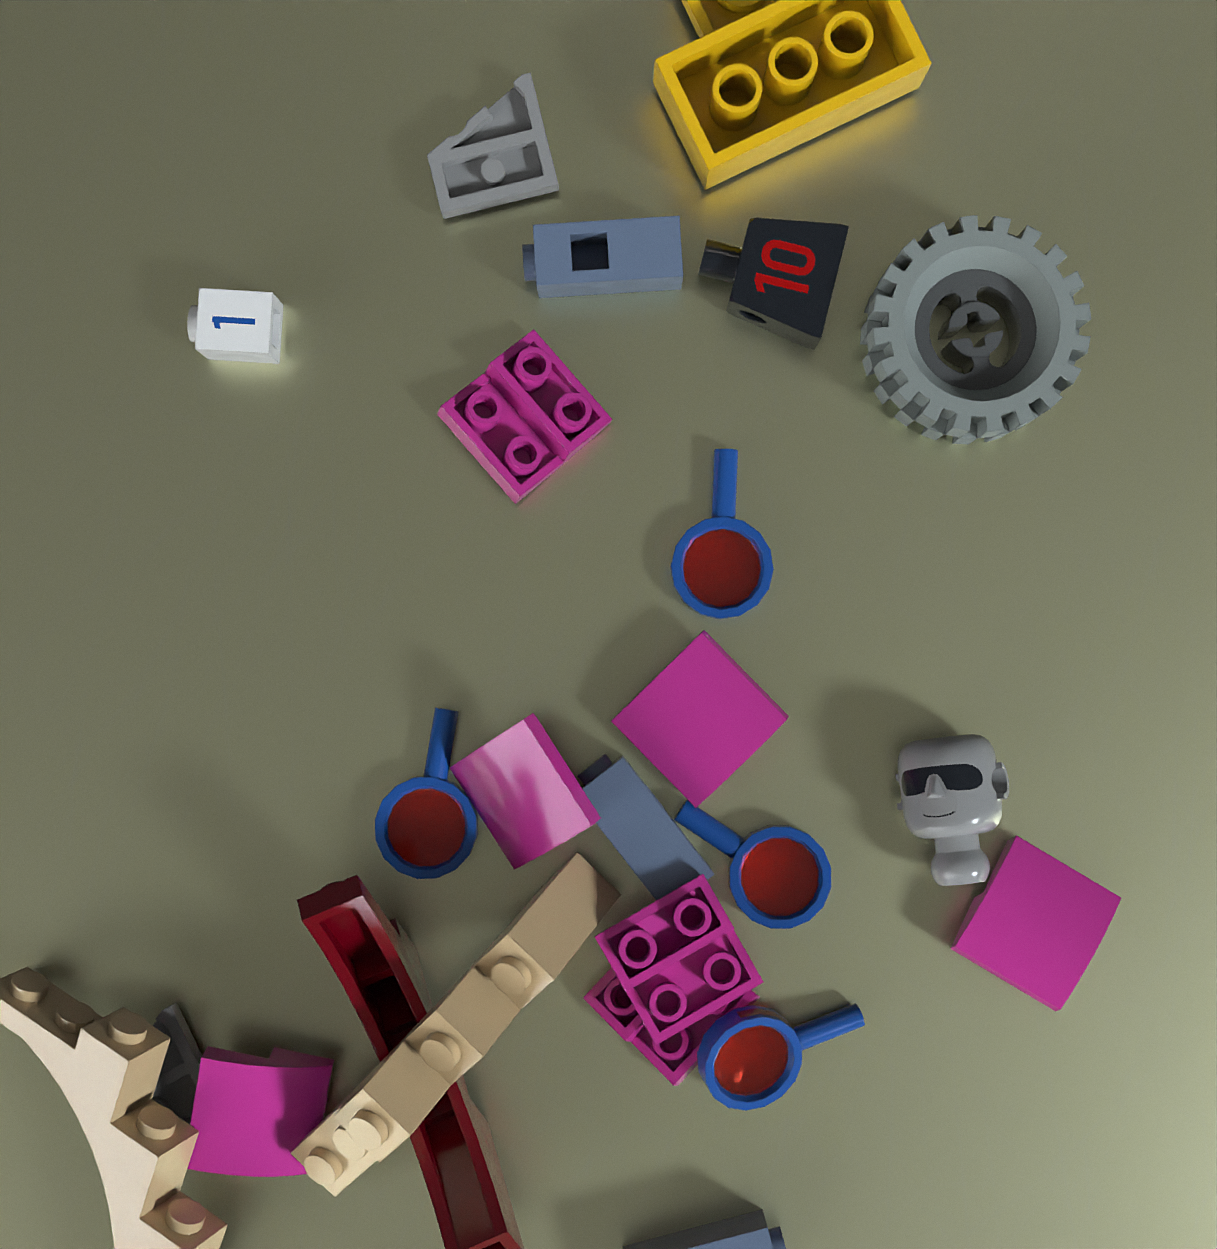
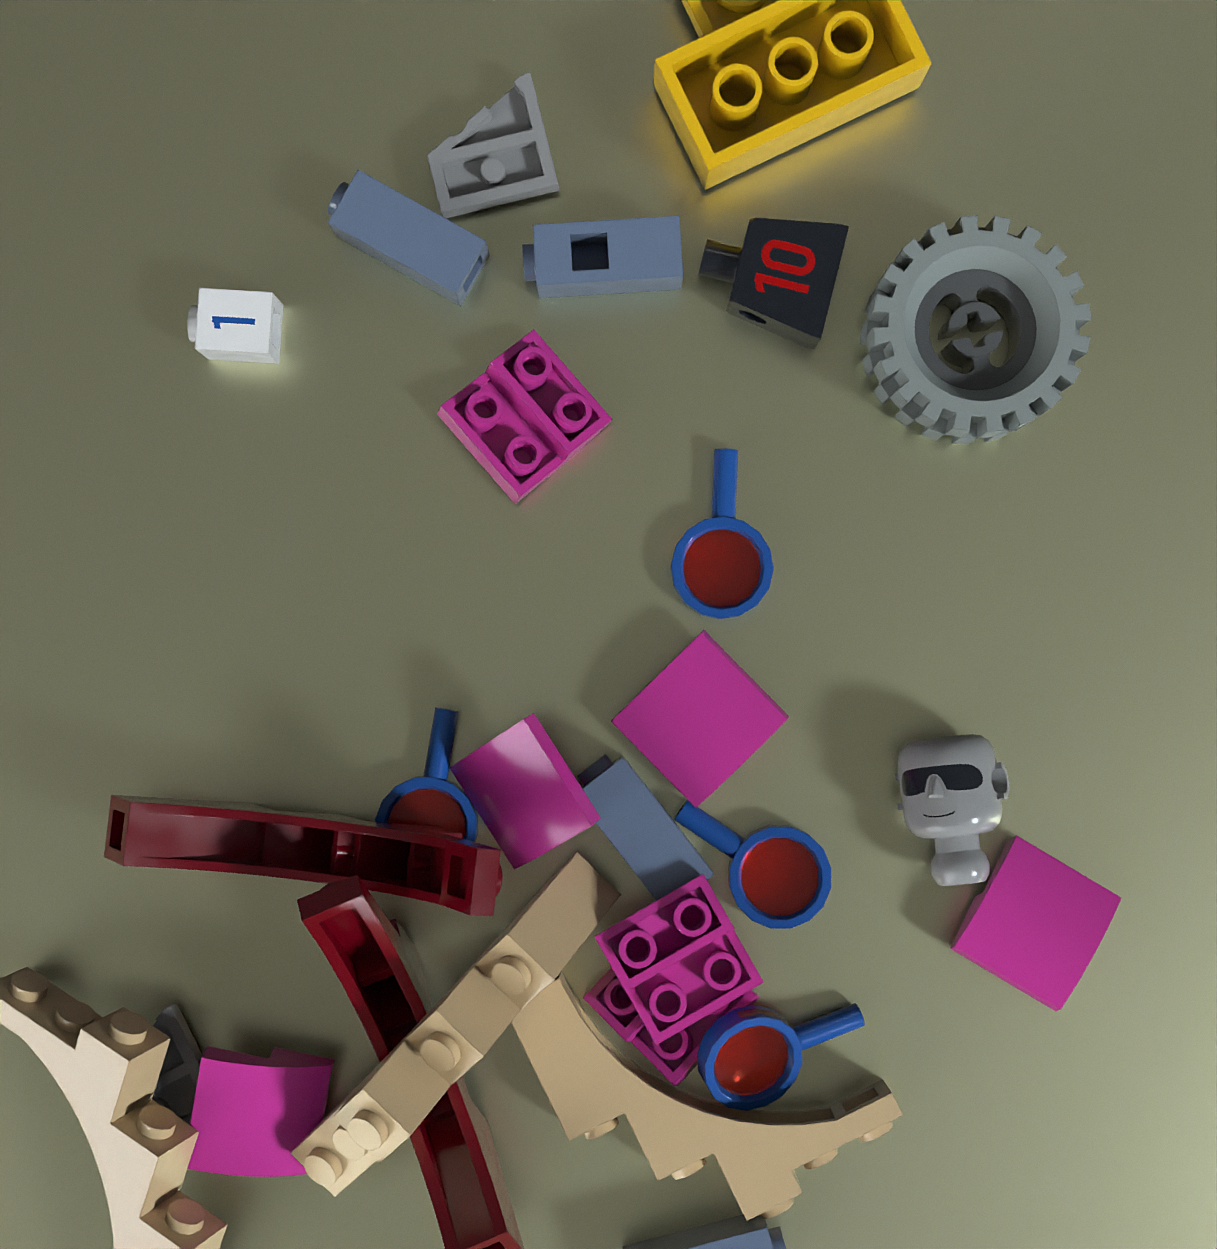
(305, 846): none -> dark red arch
(407, 236): none -> sand blue brick
(756, 1149): none -> tan arch

